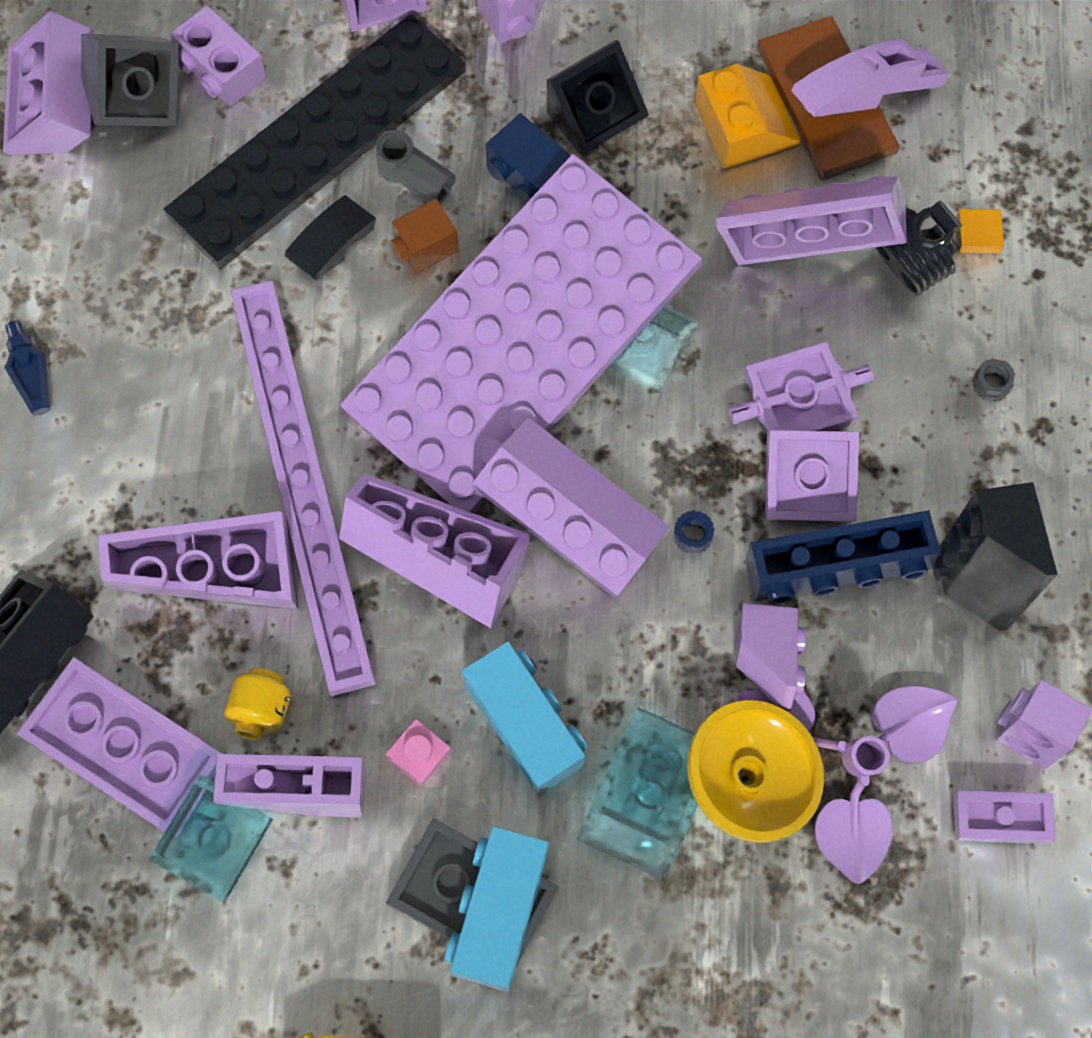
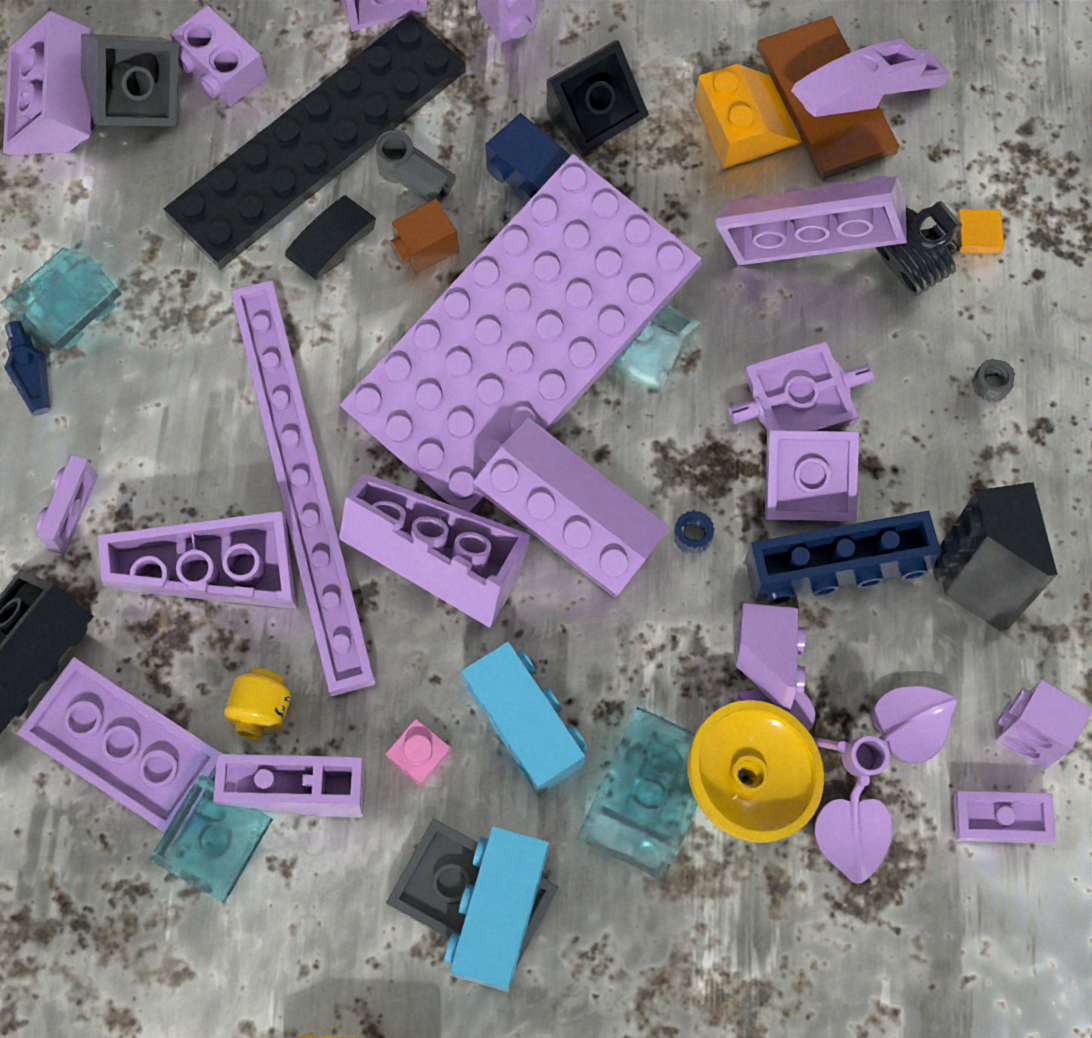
(62, 299): none -> clear light blue slope
(72, 490): none -> lavender plate

